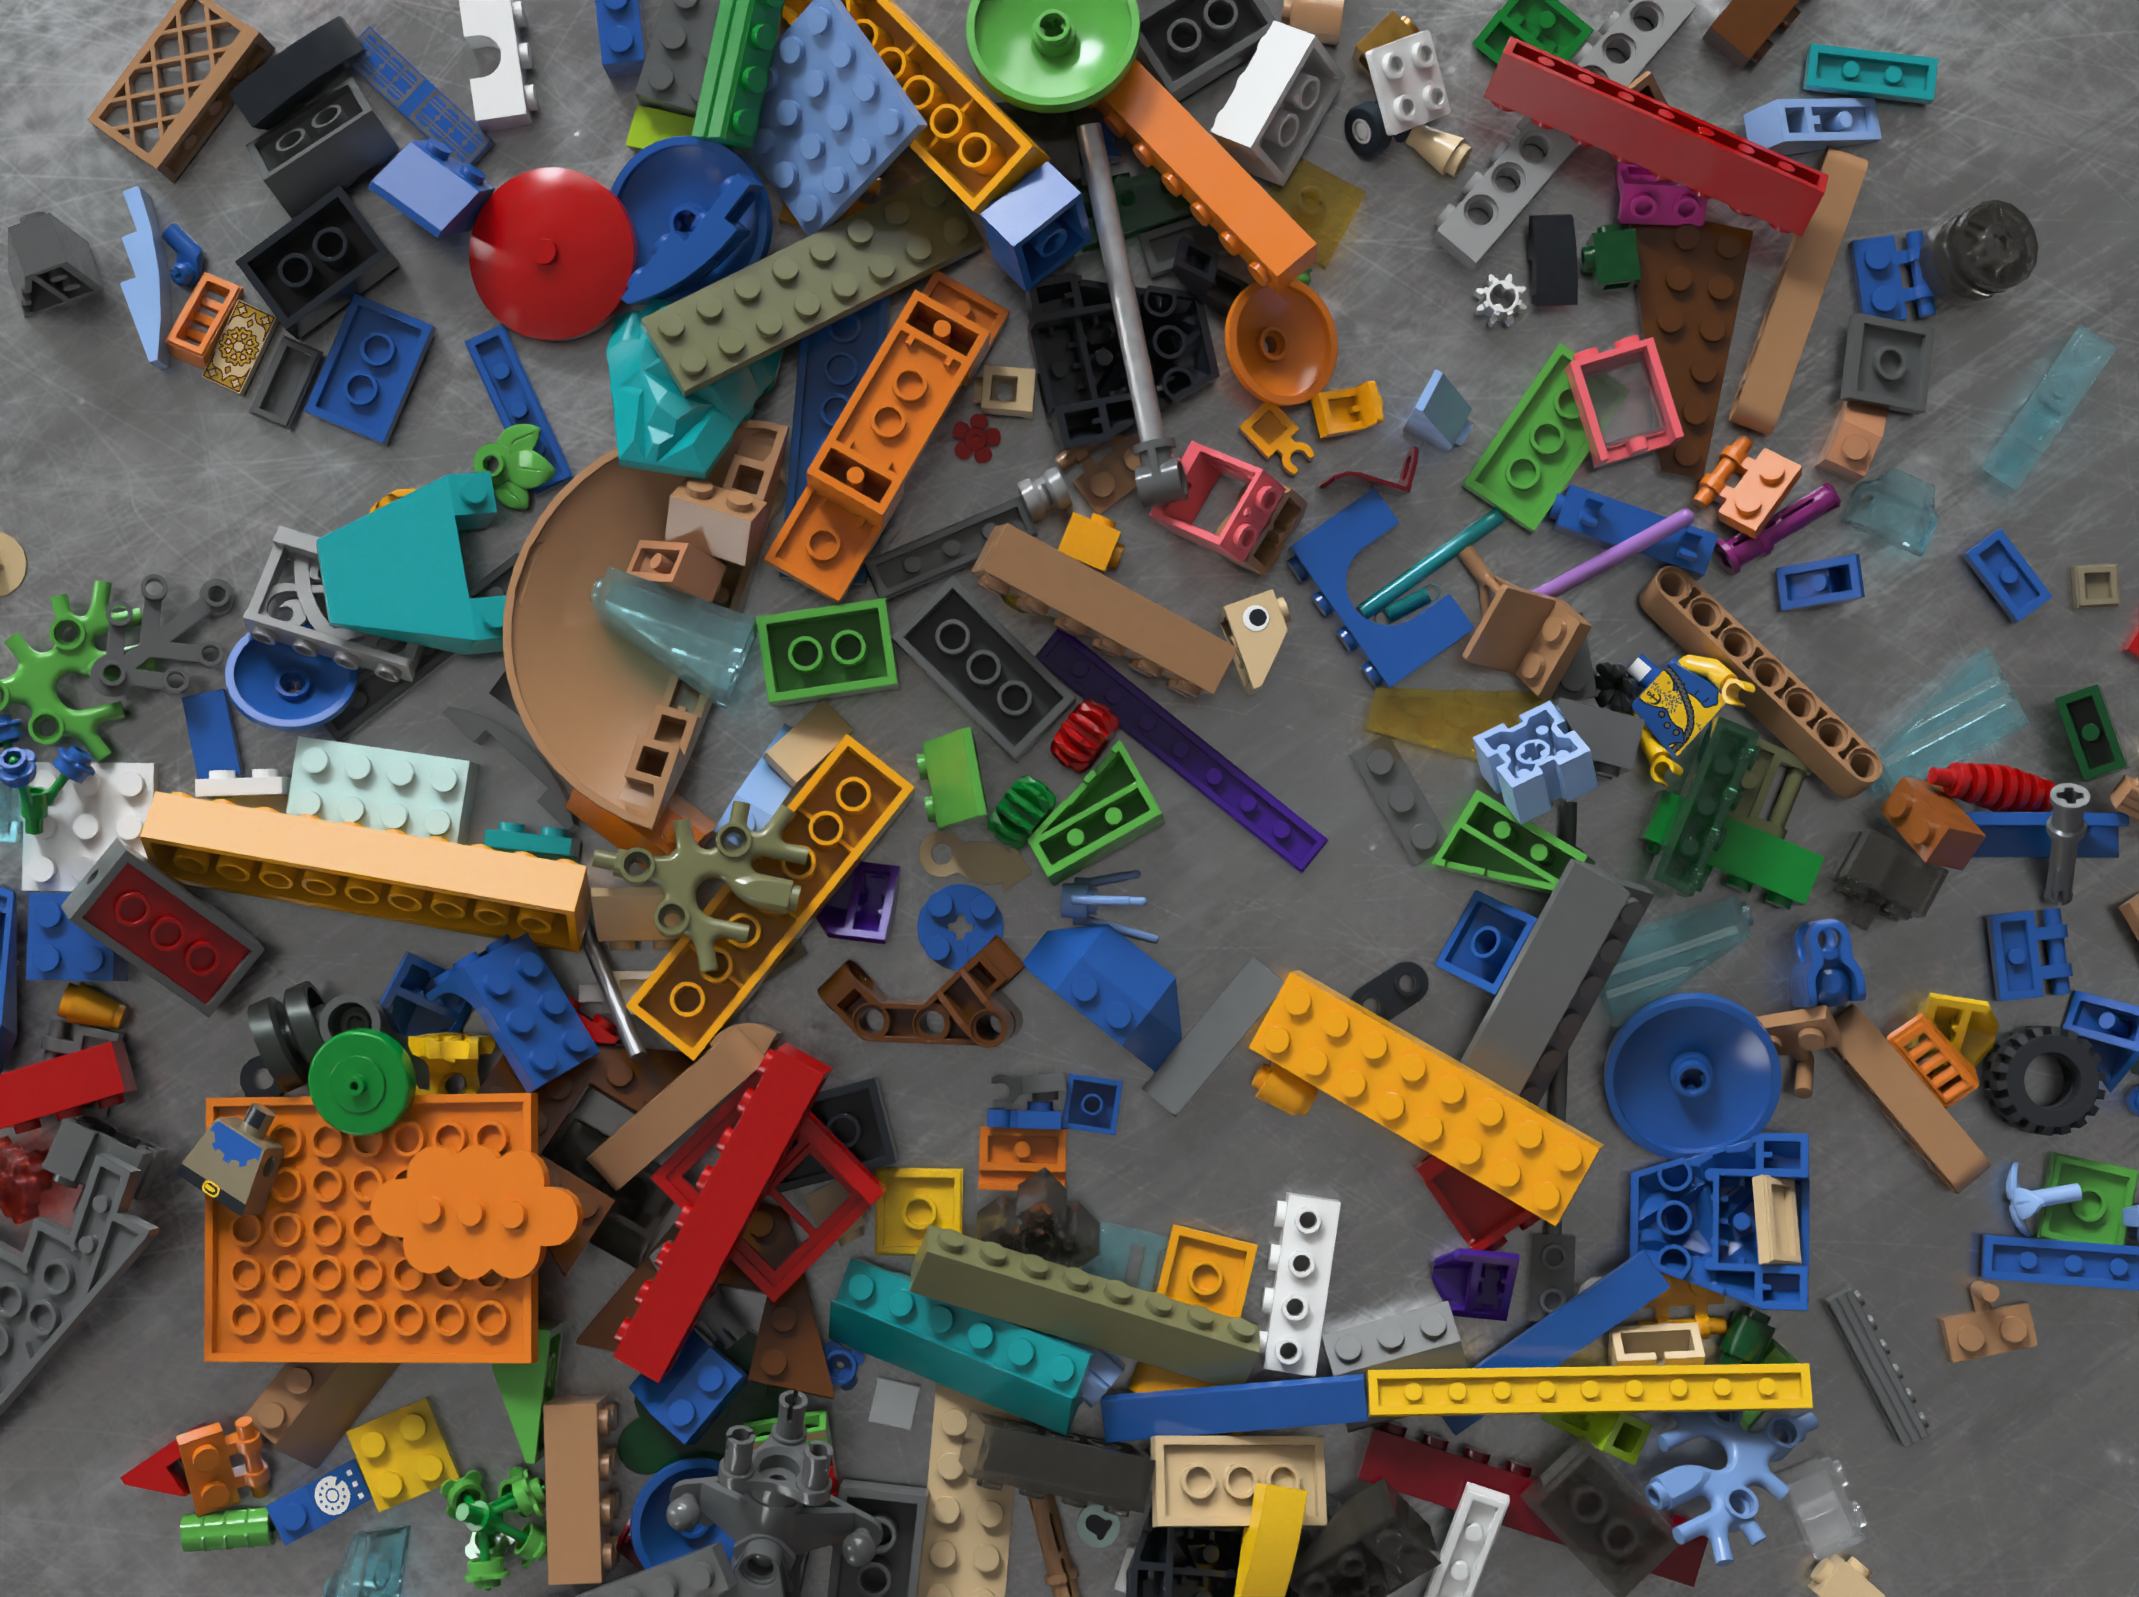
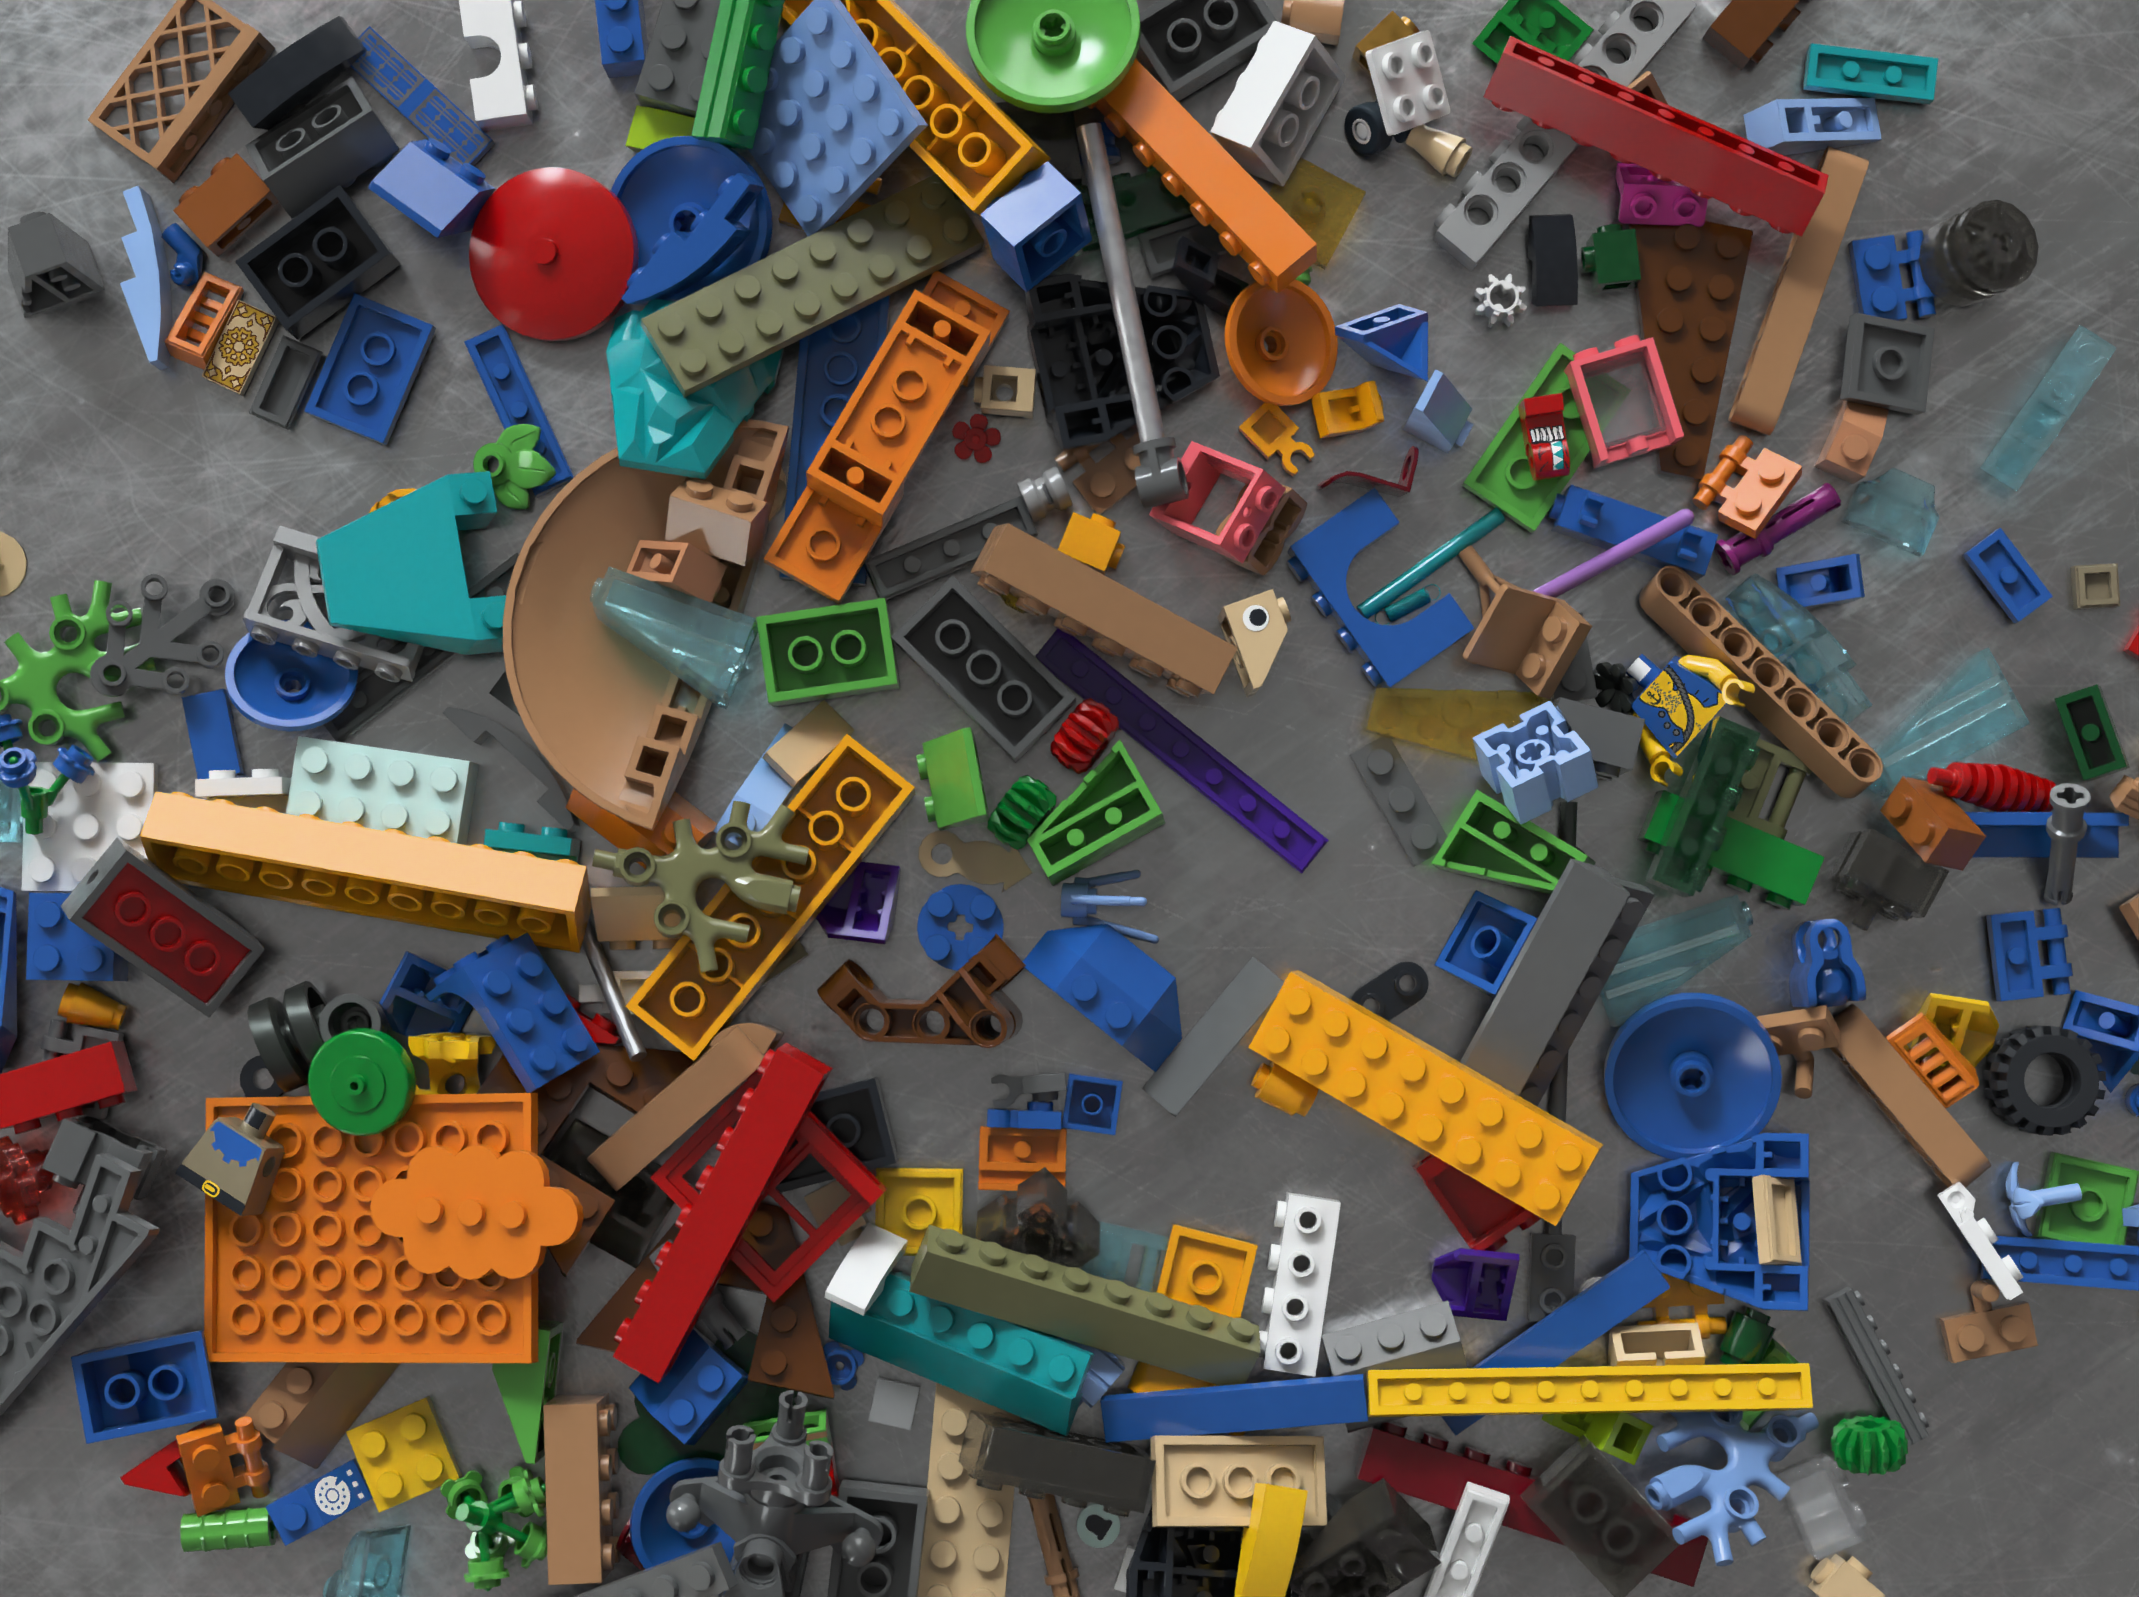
(144, 1386): none -> blue slope
(225, 204): none -> dark orange brick
(865, 1268): none -> white slope
(1391, 339): none -> blue slope
(1545, 436): none -> red leg
(1801, 643): none -> clear light blue slope
(1869, 1445): none -> green gear
(1981, 1237): none -> white hinge

